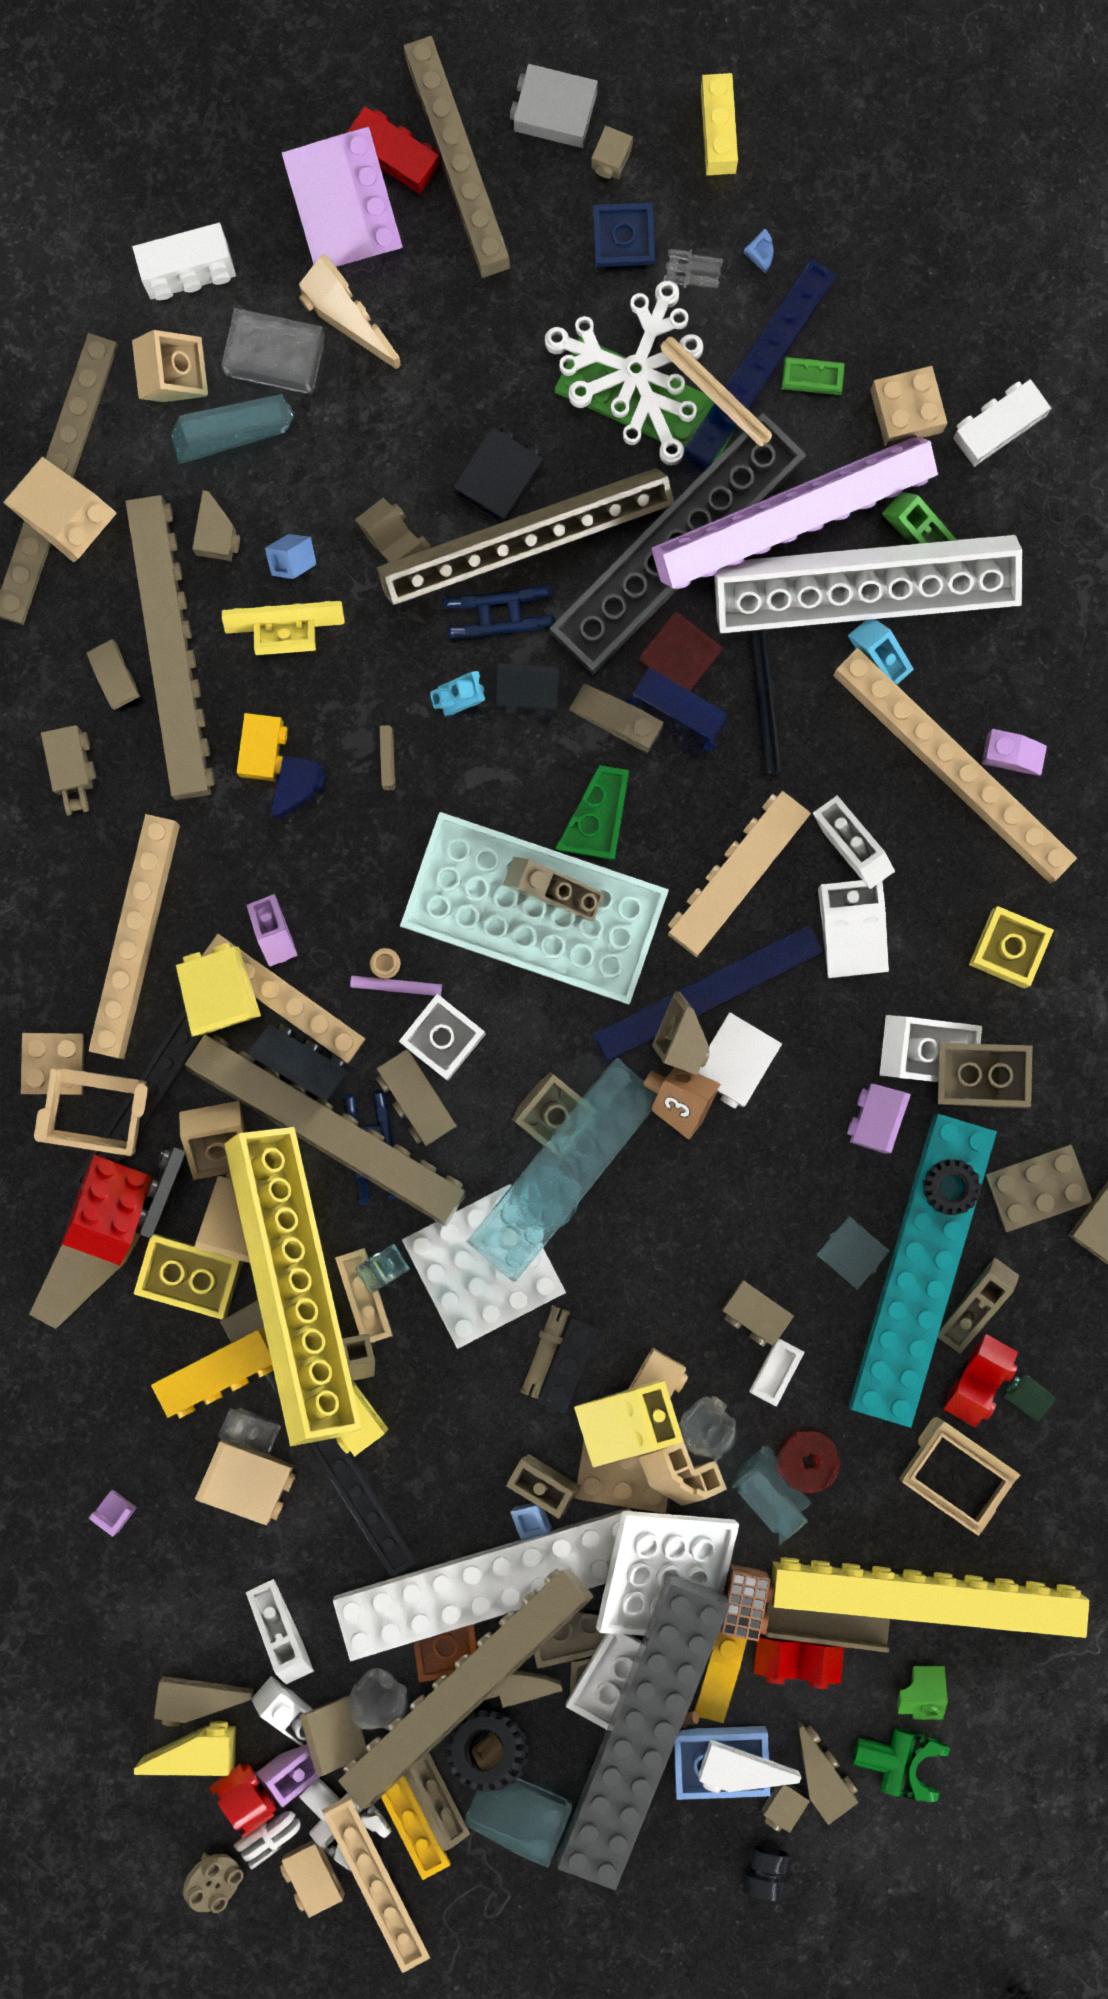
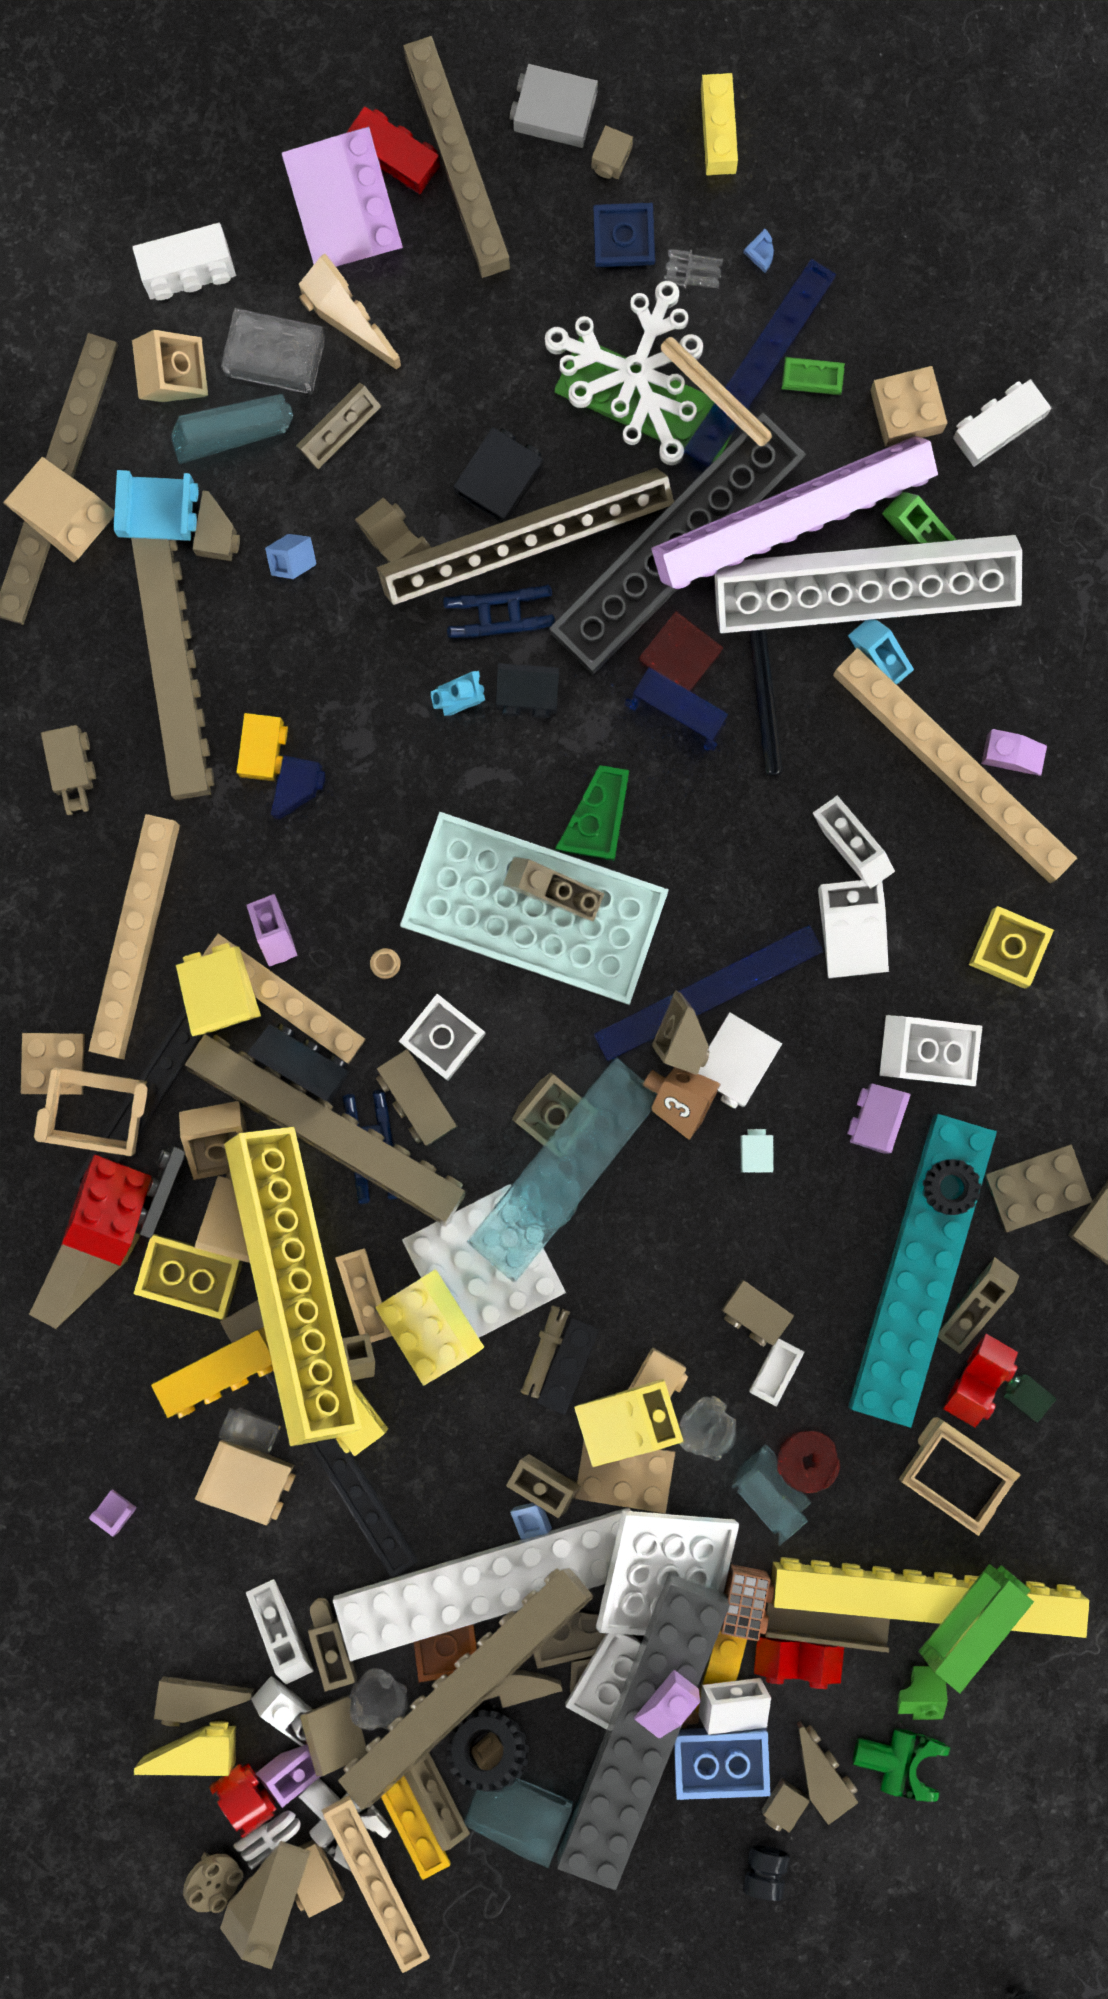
(112, 674): dark tan slope -> none
(155, 507): none -> medium azure panel
(261, 1909): none -> dark tan wedge
(284, 626): light yellow bracket -> none
(329, 1647): none -> dark tan brick
(338, 425): none -> dark tan plate
(382, 1268): clear light blue slope -> none
(387, 757): dark tan tile -> none
(396, 985): lavender bar -> none
(429, 1327): none -> light yellow brick
(617, 717): dark tan slope -> none
(669, 1705): none -> lavender slope
(674, 1476): tan brick -> none
(734, 1706): none -> white brick
(738, 1770): white slope -> none
(739, 873): tan brick -> none
(757, 1151): none -> light aqua brick
(853, 1253): clear light blue piece -> none
(976, 1626): none -> bright green window
(985, 1075): dark tan slope -> none

